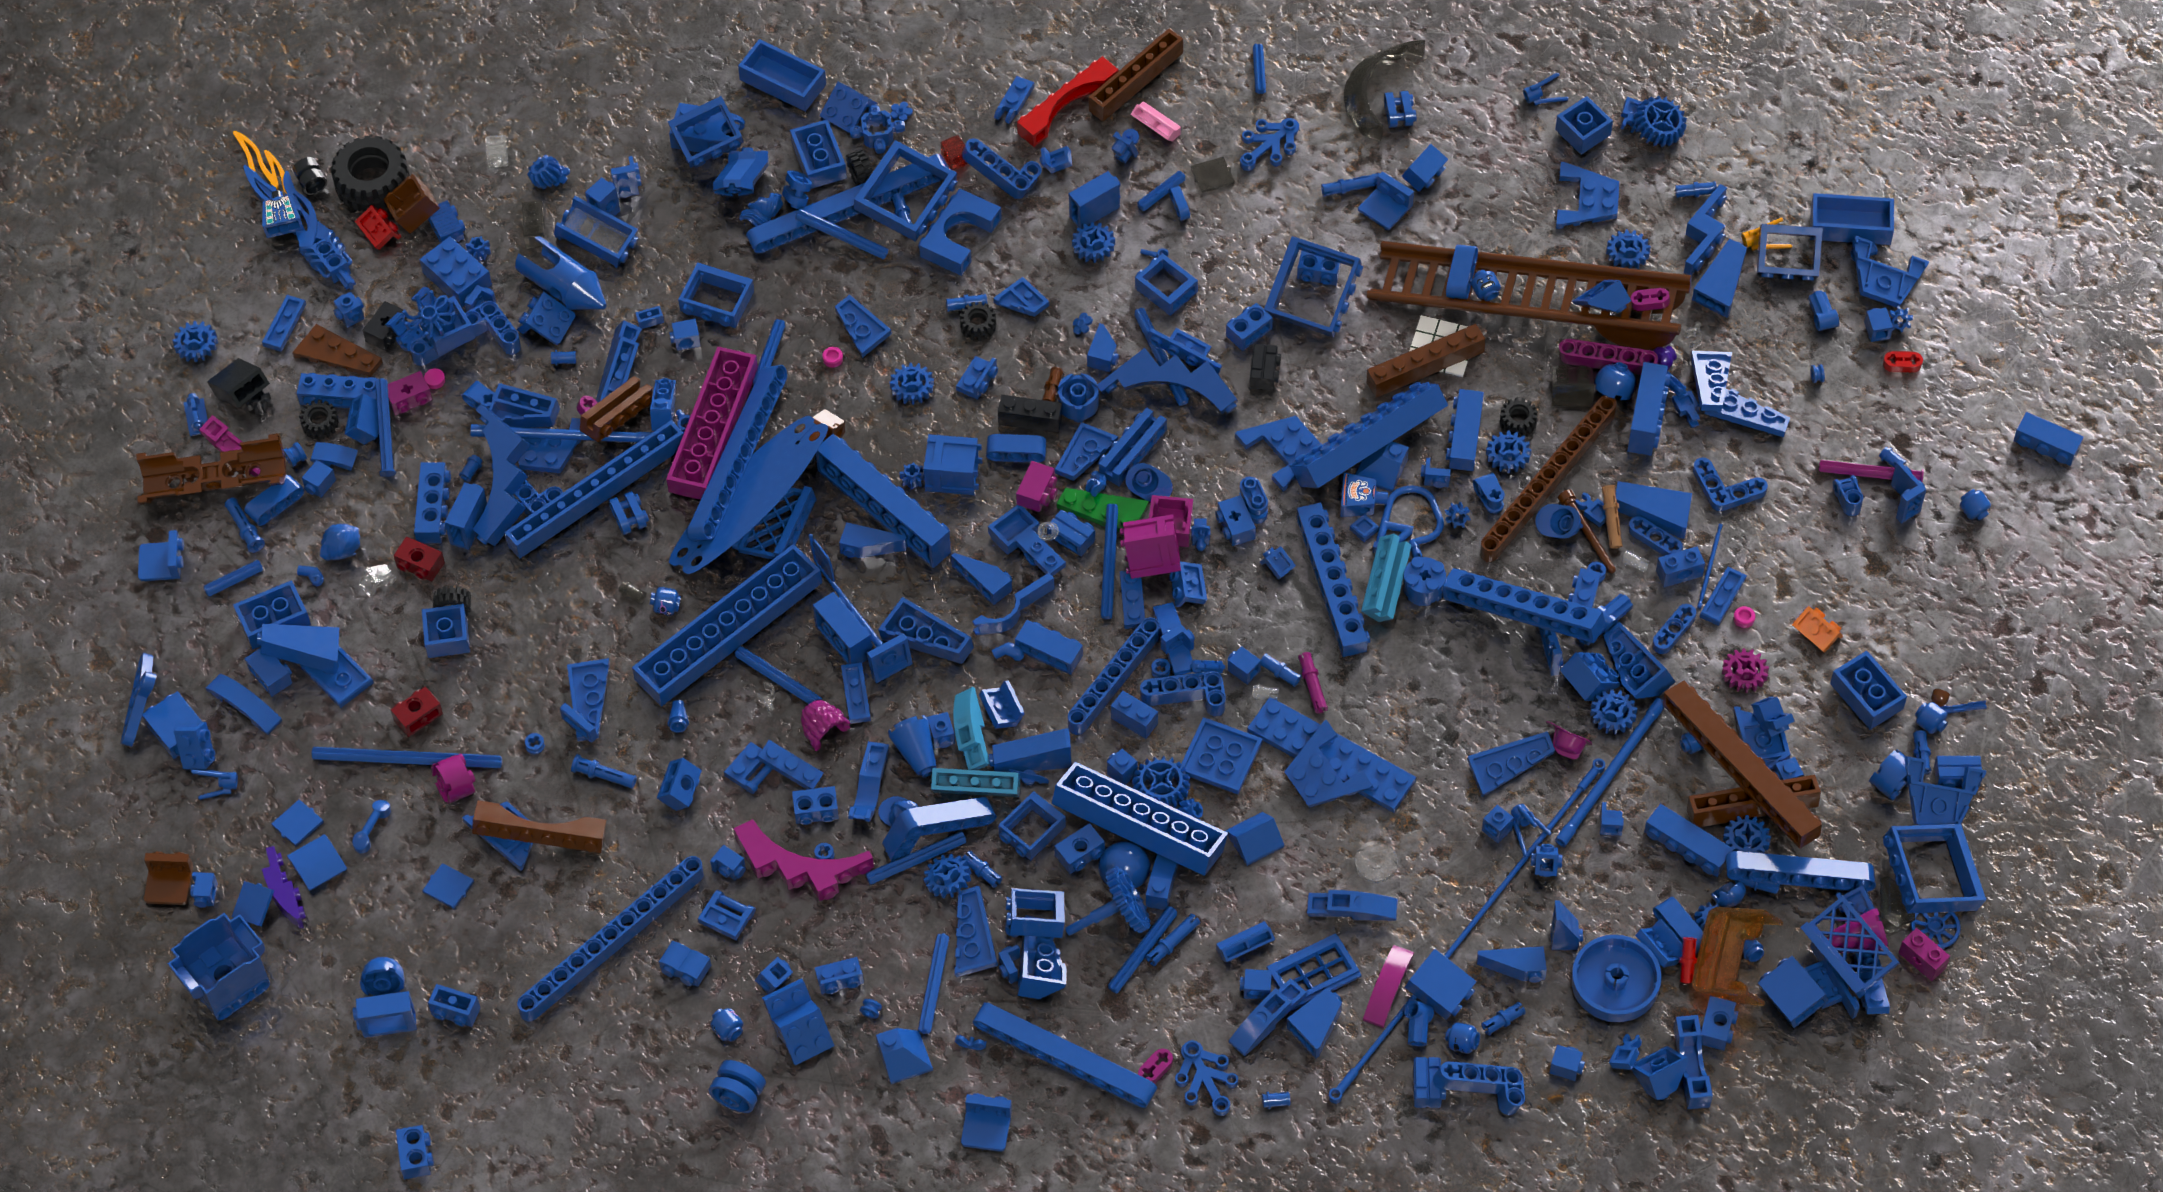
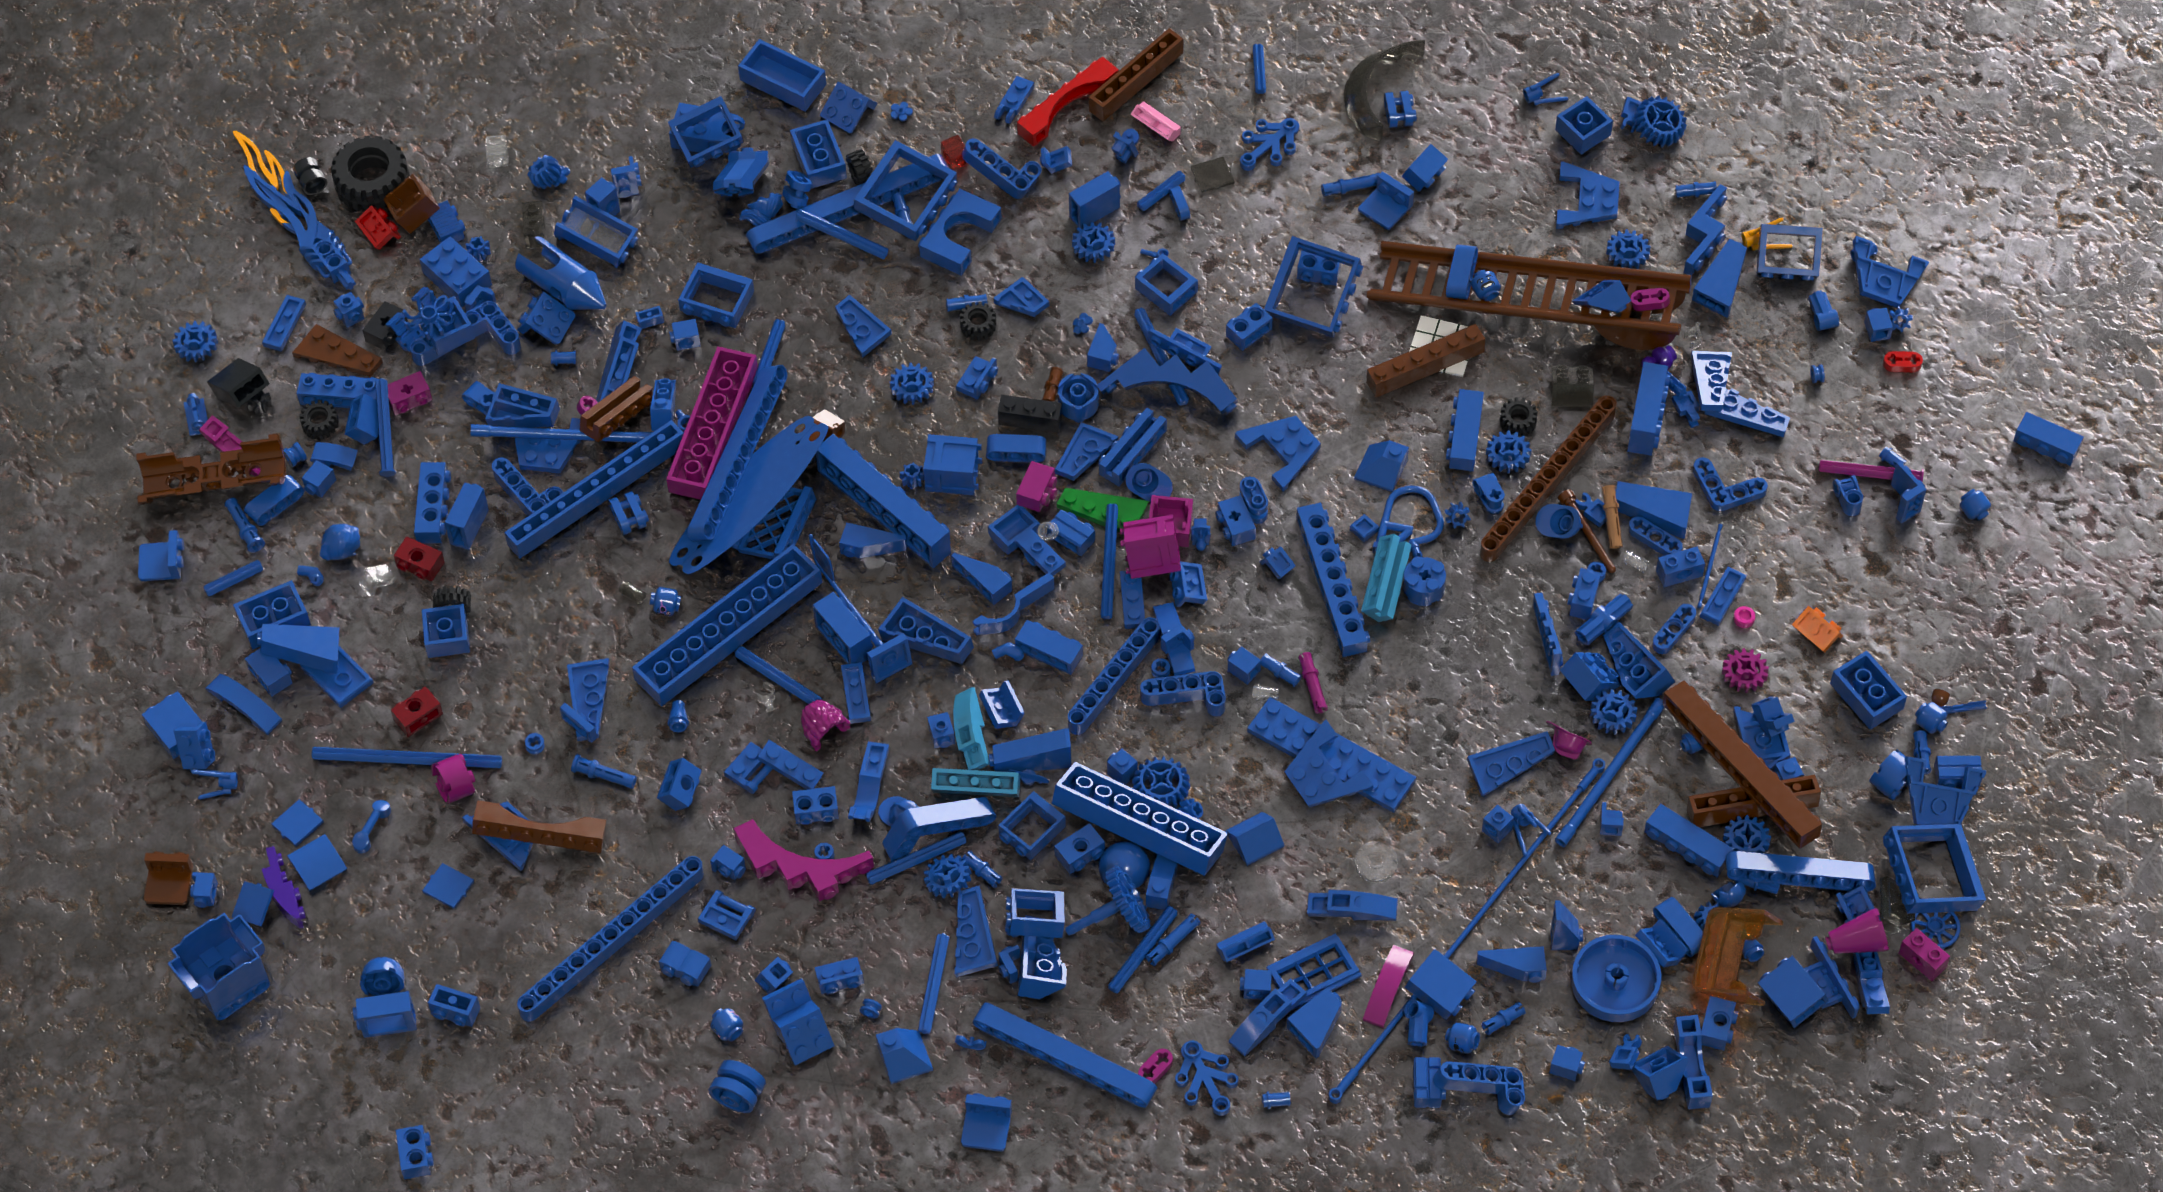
(142, 687): blue beam -> none
(280, 215): blue torso -> none
(434, 378): dark pink tile -> none
(473, 464): blue pin -> none
(502, 506): blue arch -> none
(832, 357): dark pink tile -> none
(878, 140): blue piece -> none
(915, 744): blue cone -> none
(1096, 483): blue piece -> none
(1134, 714): blue brick -> none
(1207, 665): blue axle -> none
(1221, 755): blue plate -> none
(1263, 367): black brick -> none
(1360, 496): blue torso -> none
(1368, 434): blue brick -> none
(1435, 476): blue bracket -> none
(1523, 605): blue brick -> none
(1548, 867): blue brick -> none
(1600, 351): magenta beam -> none
(1616, 380): blue cylinder -> none
(1688, 959): red pin -> none
(1832, 954): blue fence -> none
(1853, 216): blue piece -> none

